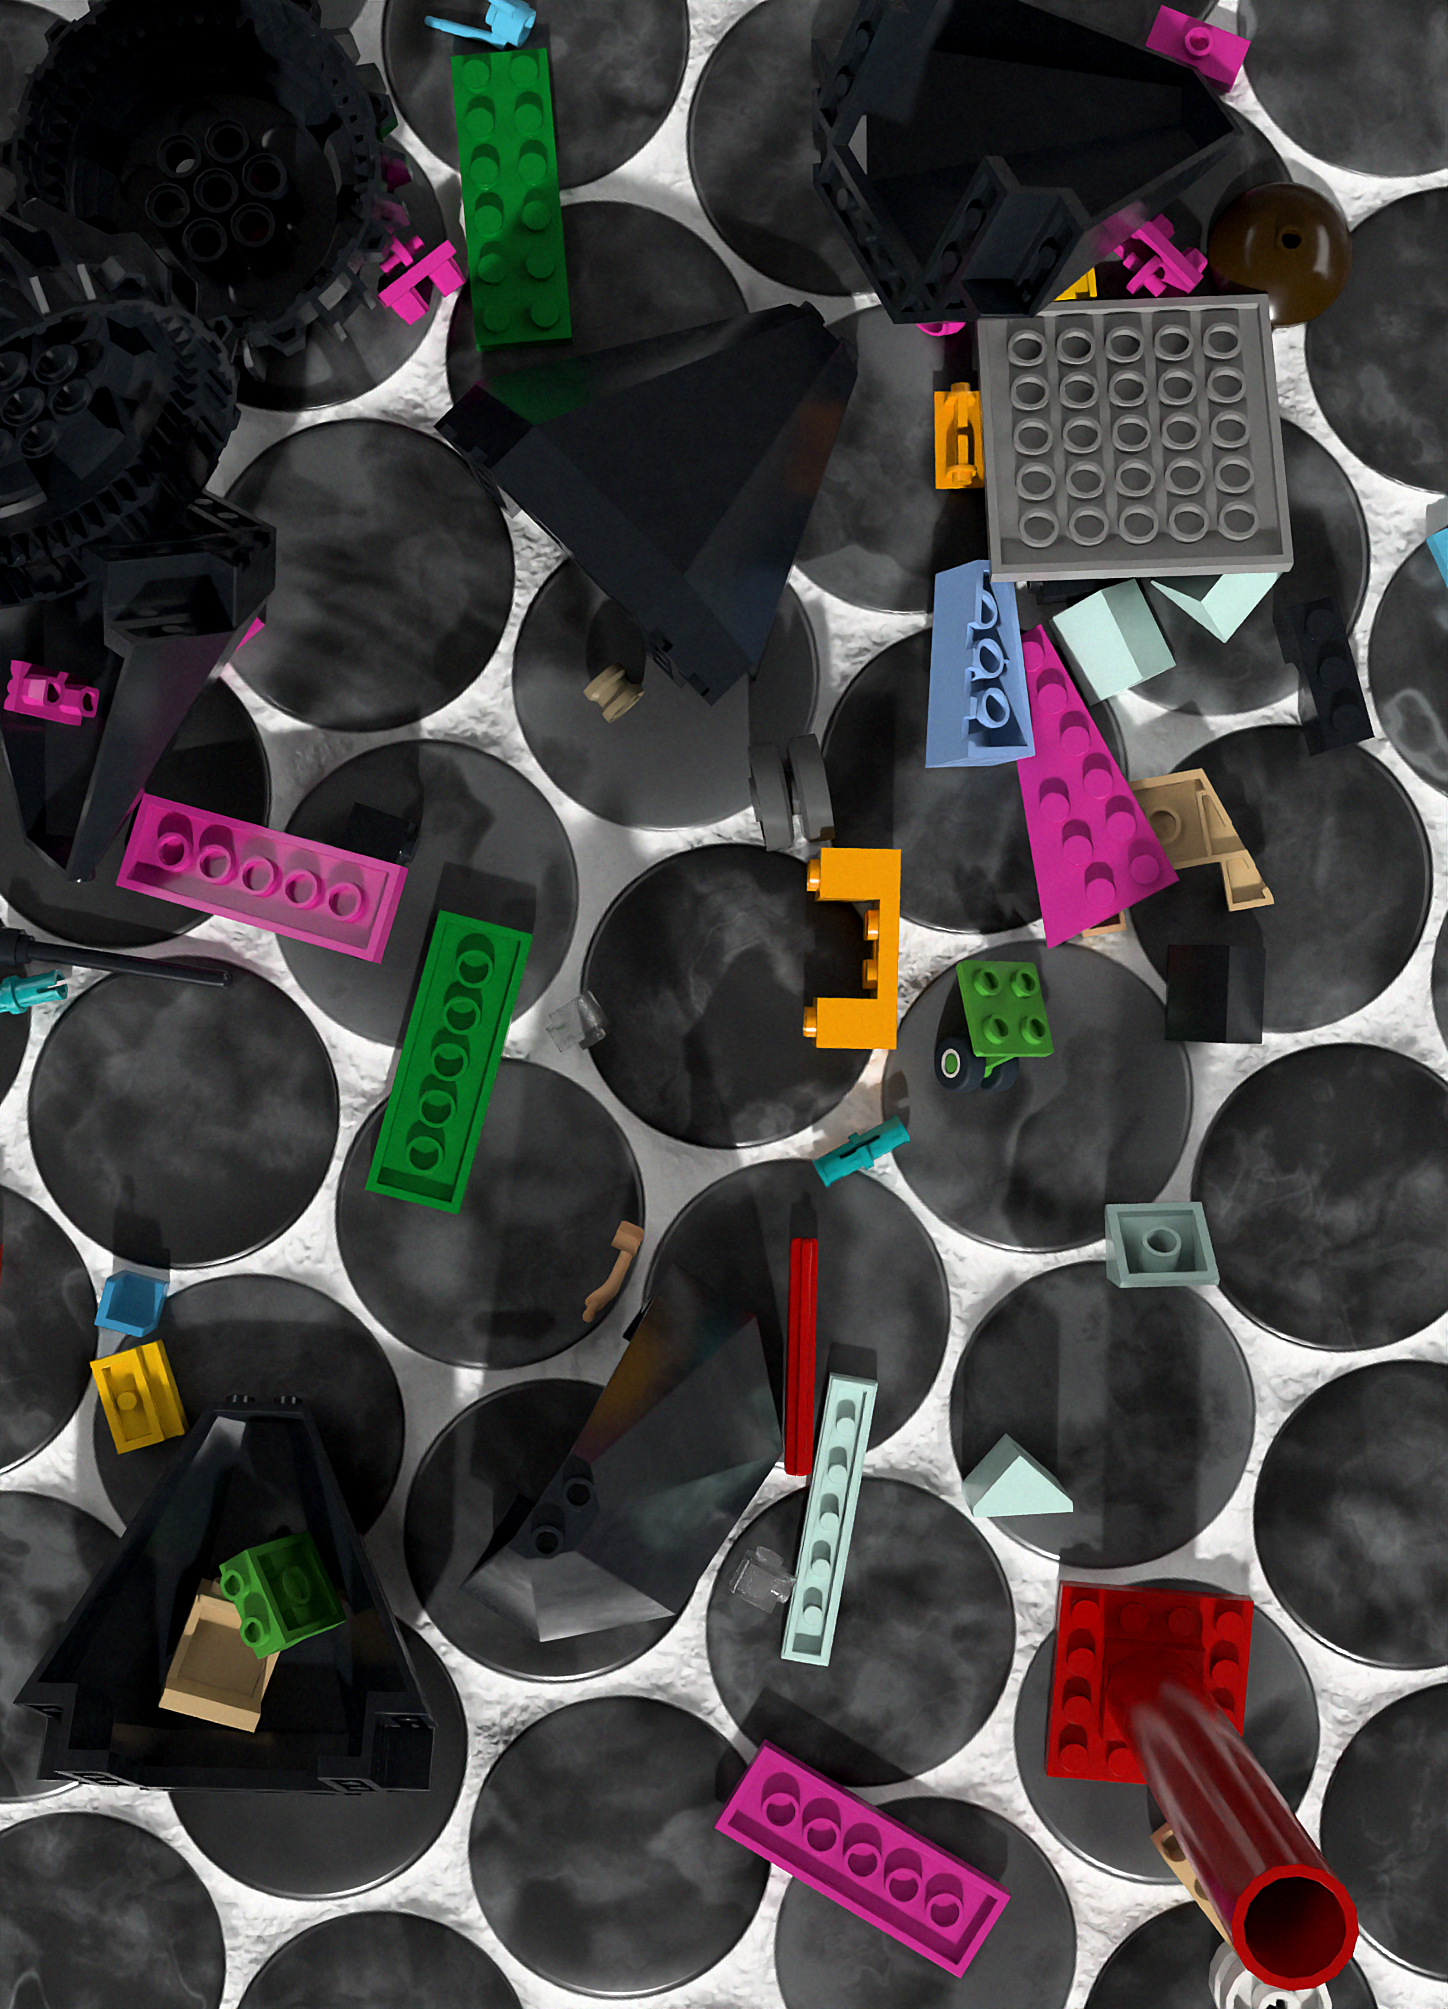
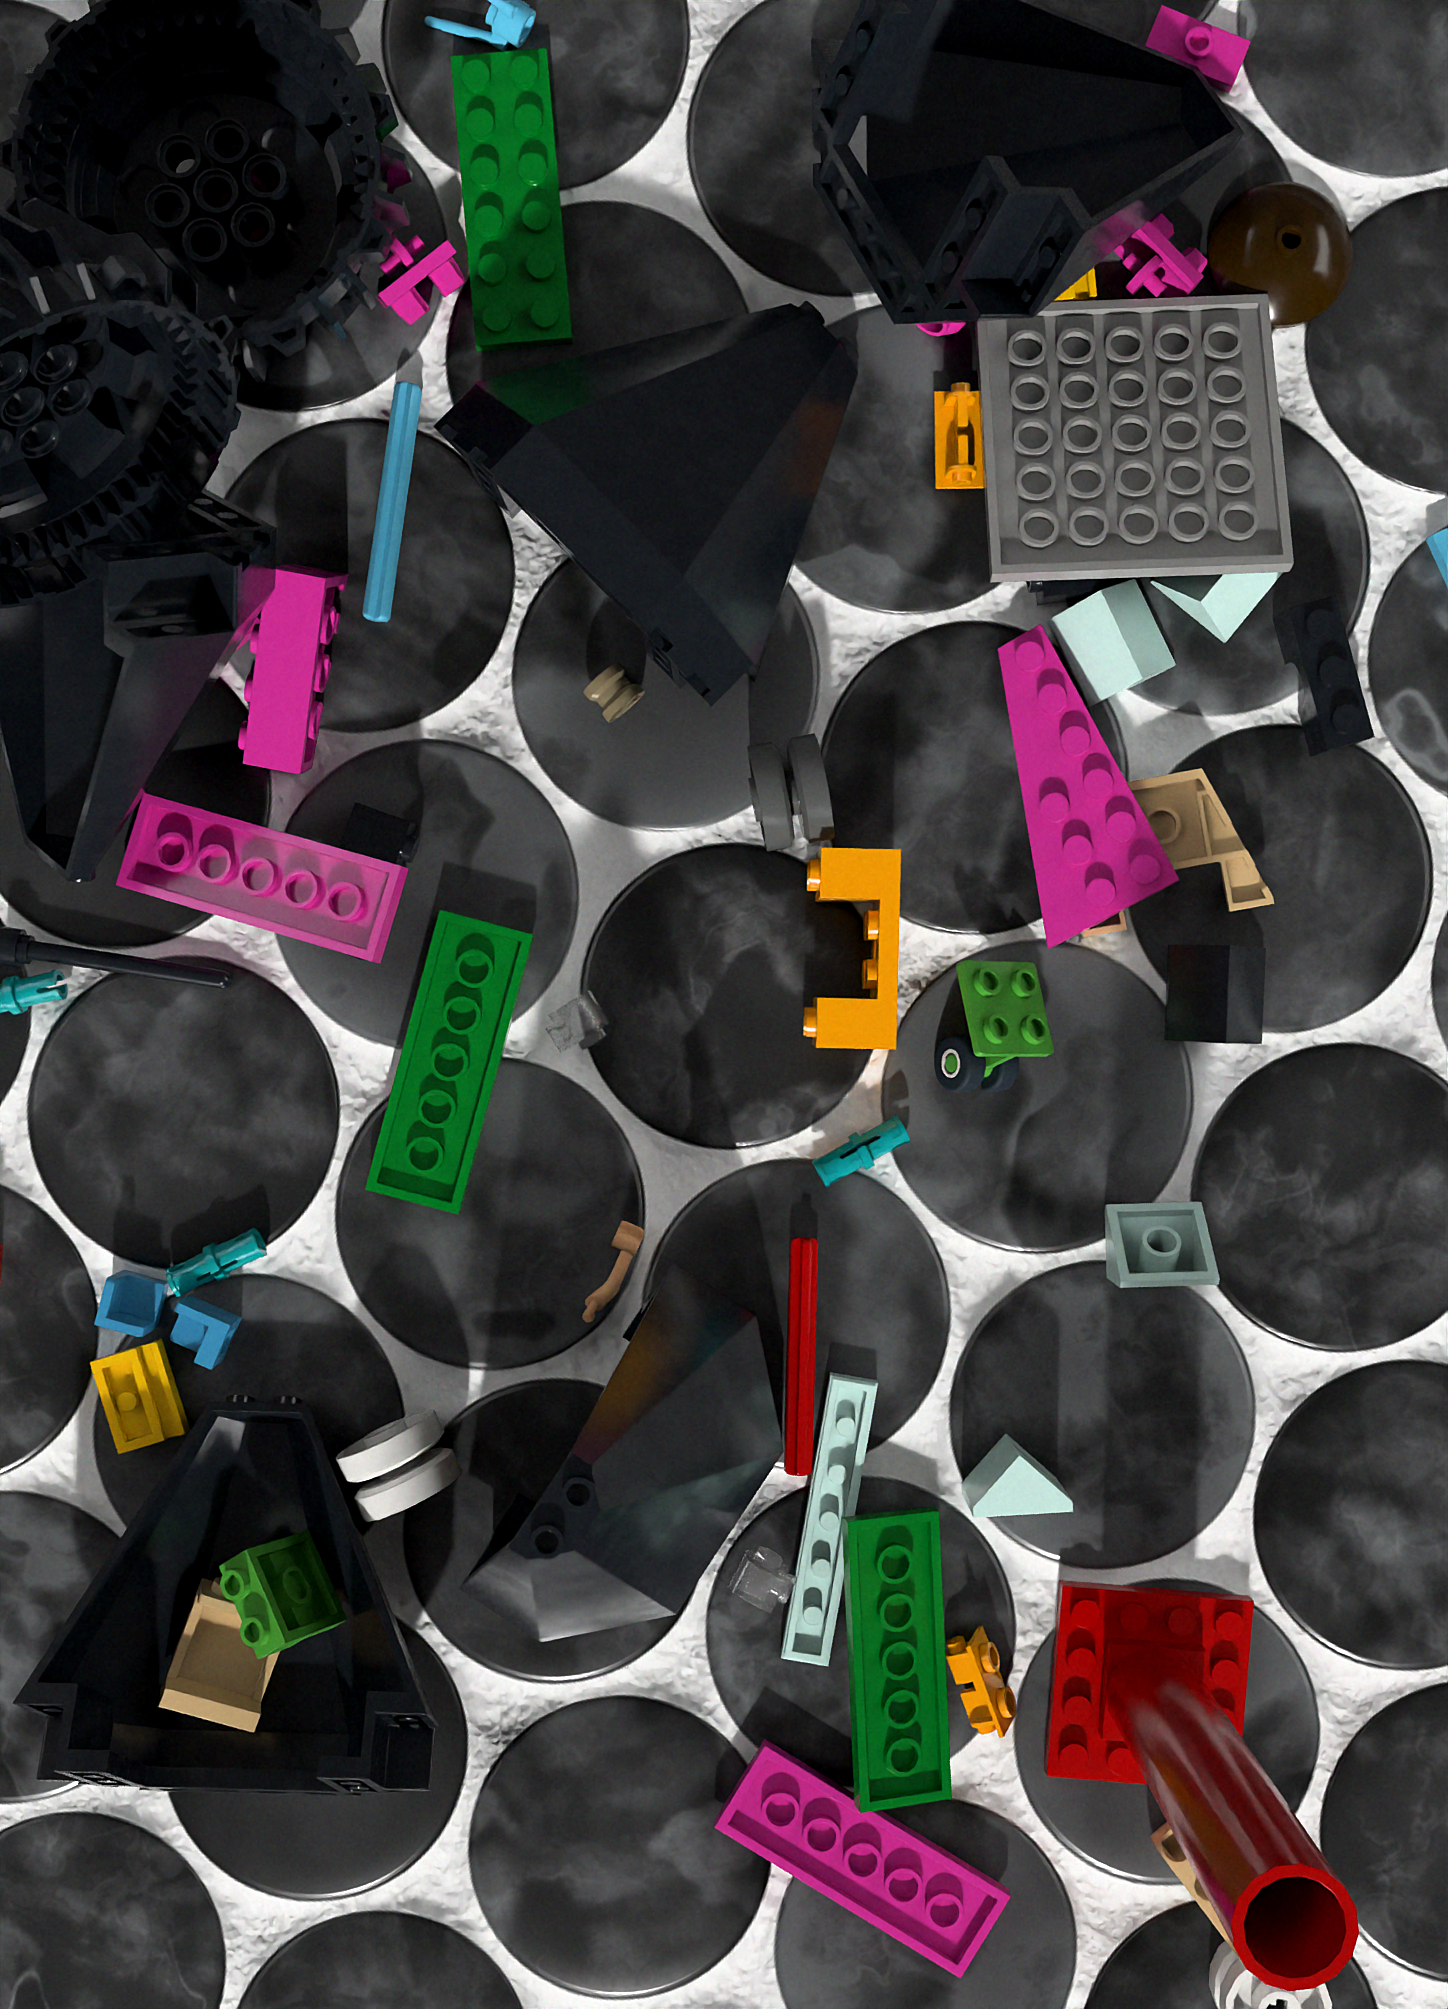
(50, 694): dark pink hips -> none
(204, 1330): none -> dark azure panel
(216, 1262): none -> teal pin
(290, 669): none -> dark pink wedge
(392, 502): none -> medium azure axle
(399, 1465): none -> white wheel
(896, 1658): none -> green plate
(976, 673): light blue wedge -> none
(989, 1703): none -> light orange hinge

